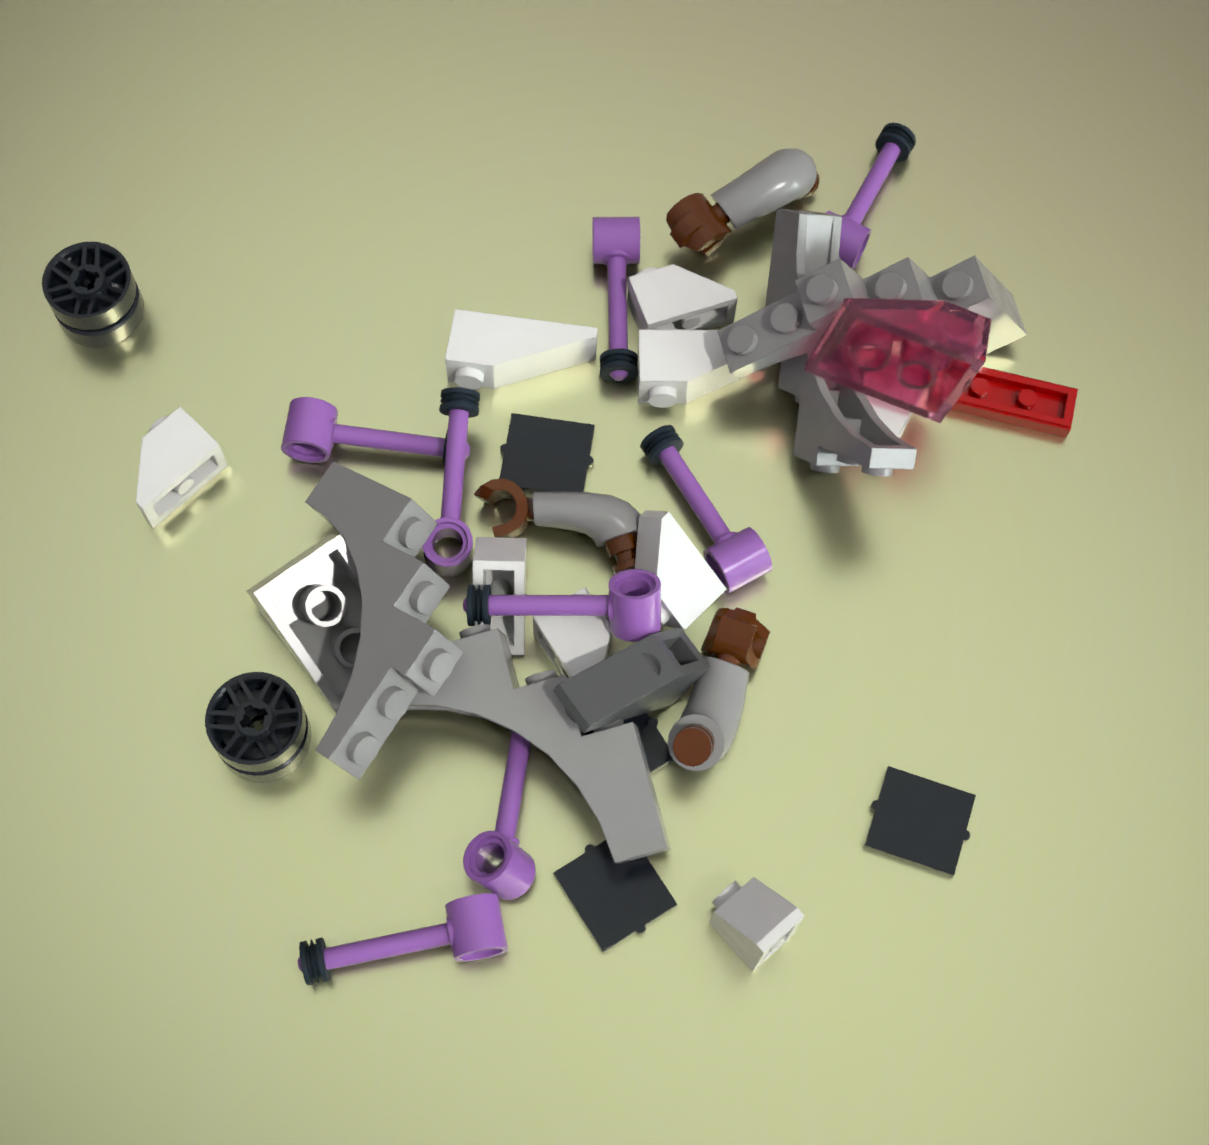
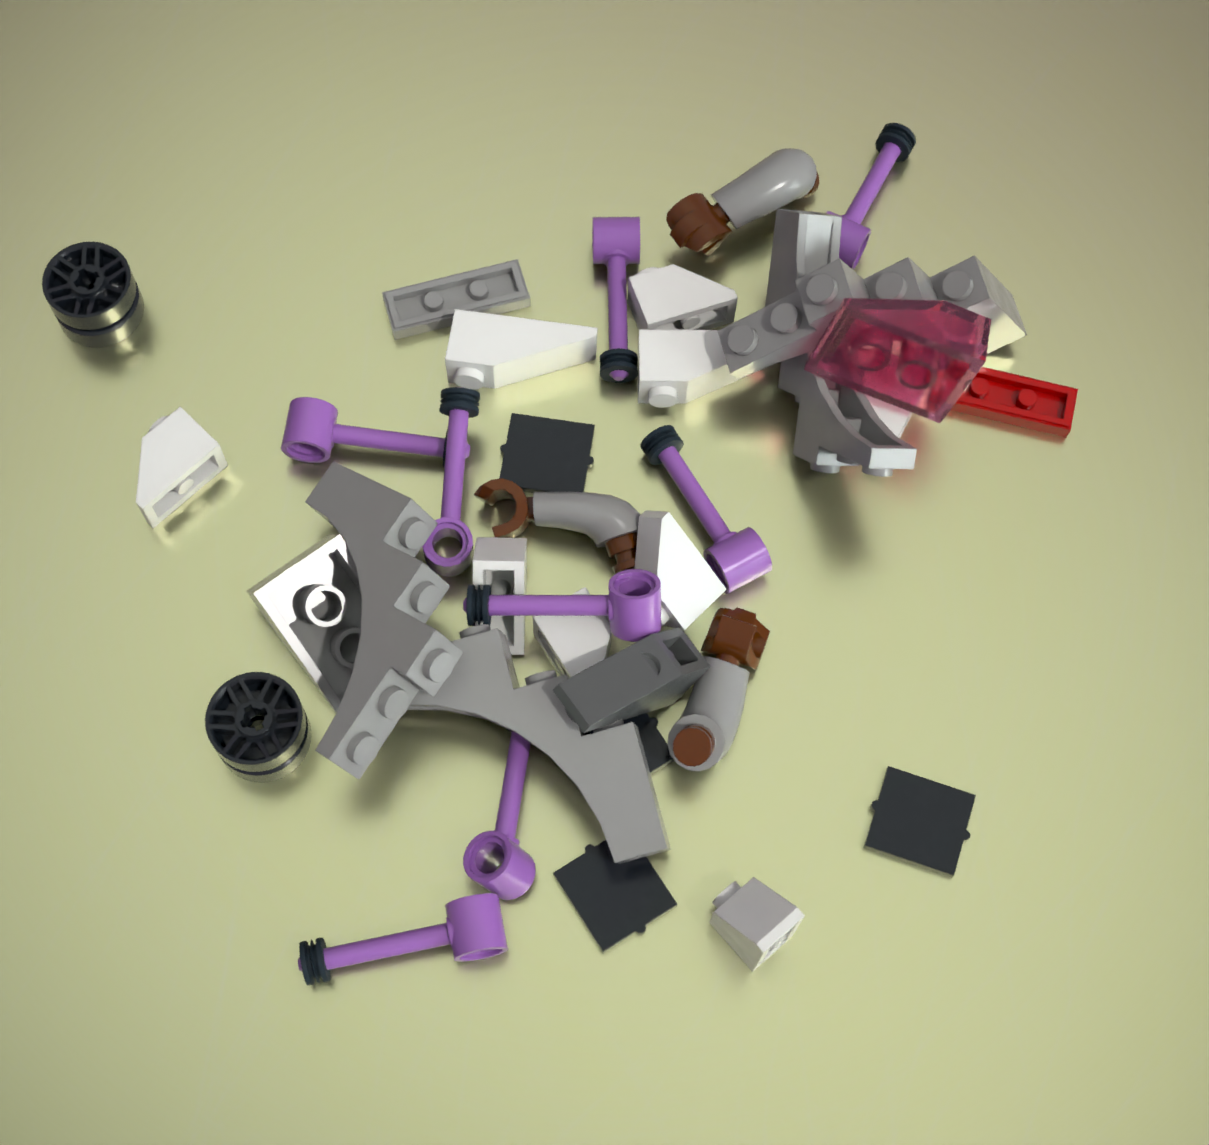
(433, 302): none -> light grey tile

